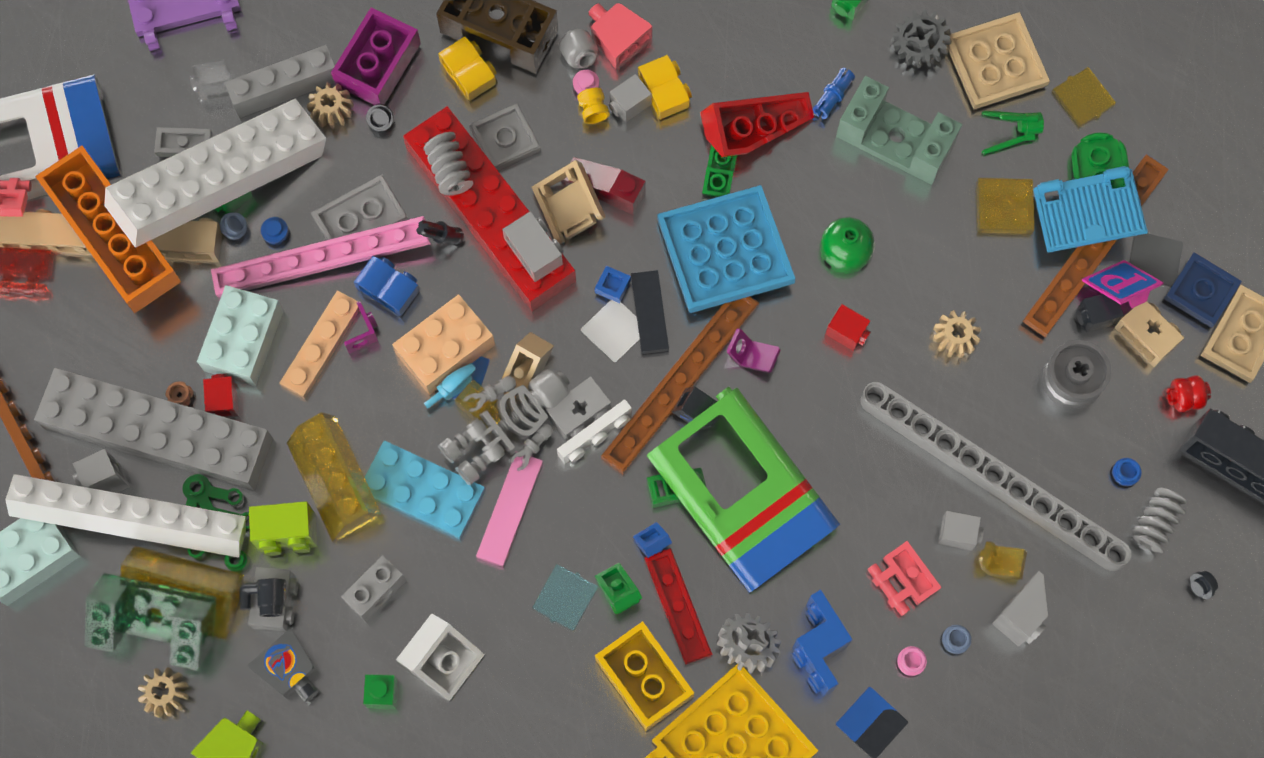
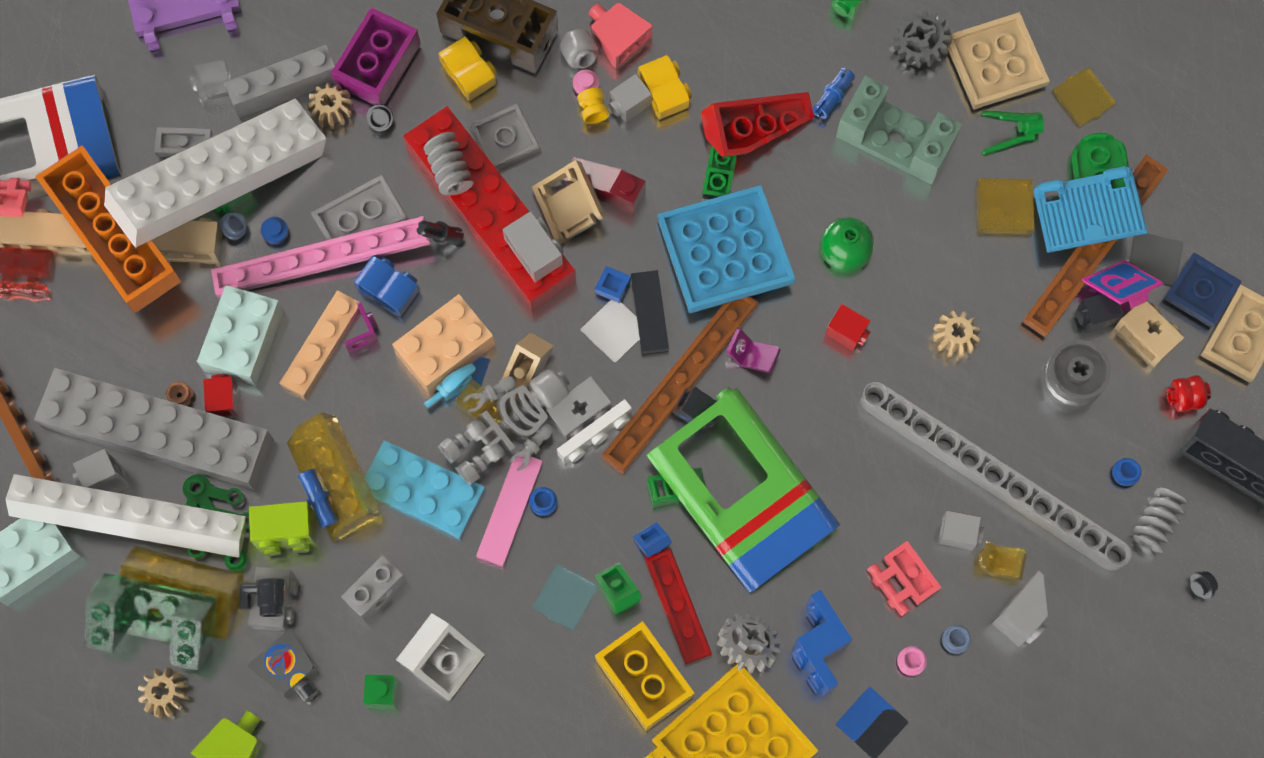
(318, 498): none -> blue pin
(543, 501): none -> blue plate

